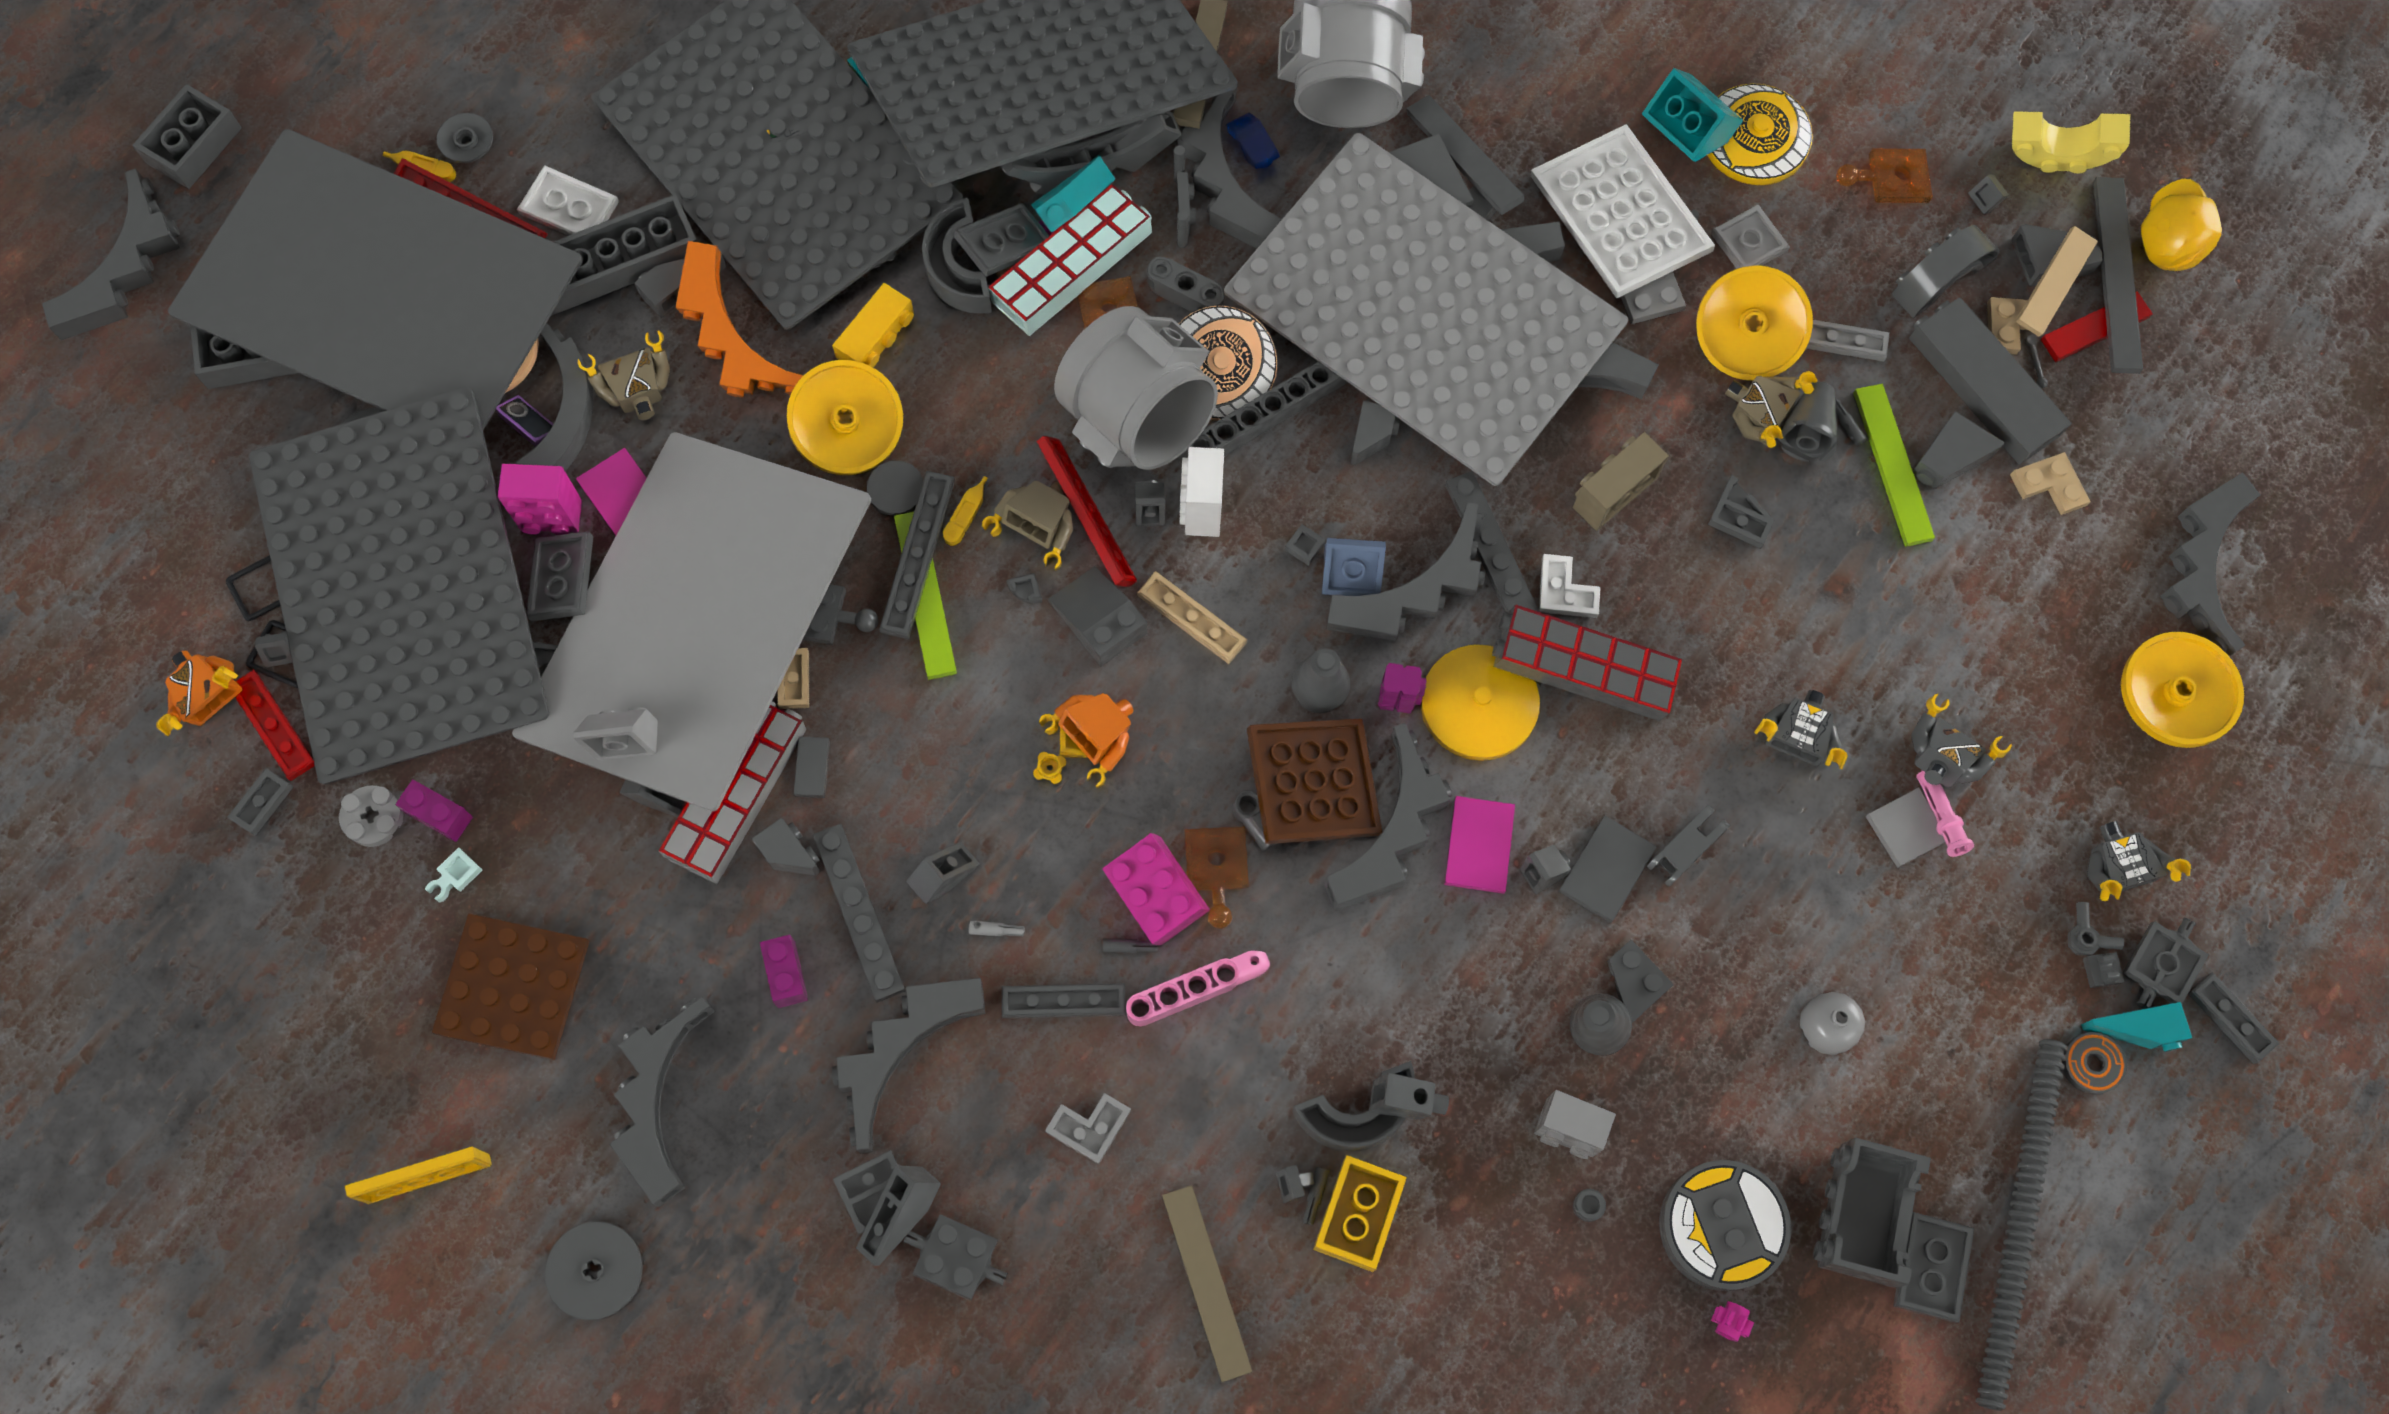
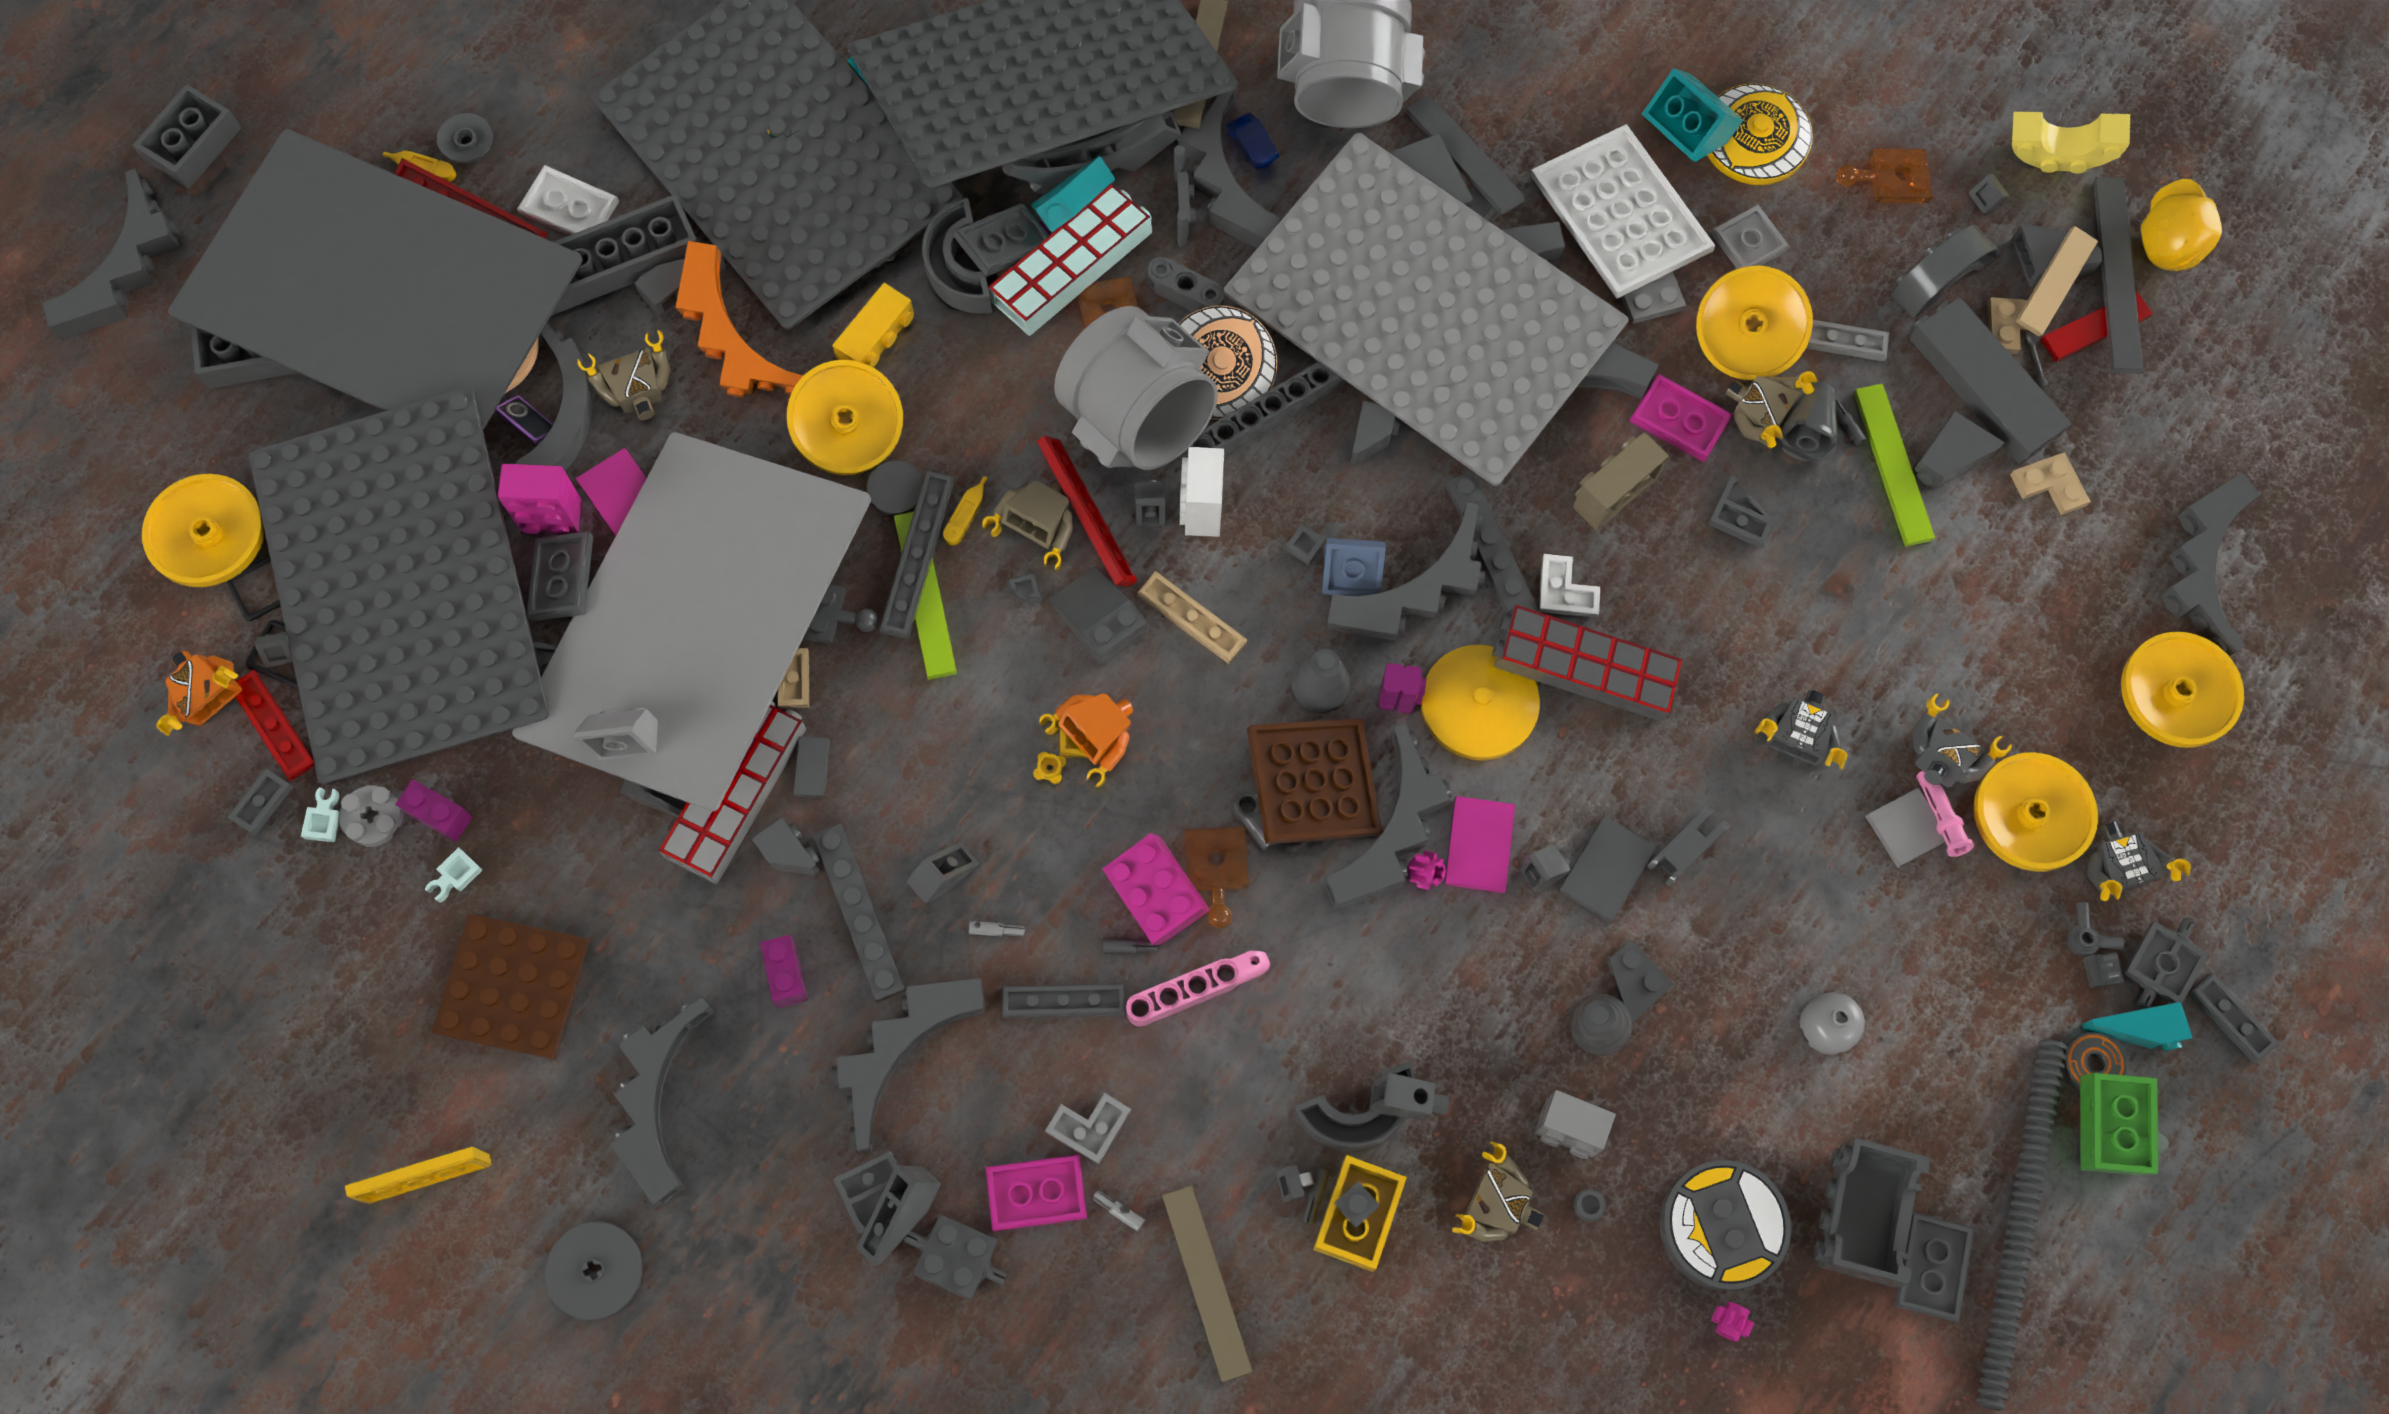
(203, 530): none -> yellow dish
(323, 821): none -> light aqua plate
(1036, 1193): none -> dark pink tile
(1119, 1211): none -> light grey pin
(1356, 1204): none -> dark grey plate
(1426, 870): none -> dark pink gear
(1499, 1201): none -> dark tan torso
(1681, 417): none -> dark pink tile
(2035, 812): none -> yellow dish
(2119, 1124): none -> bright green piece

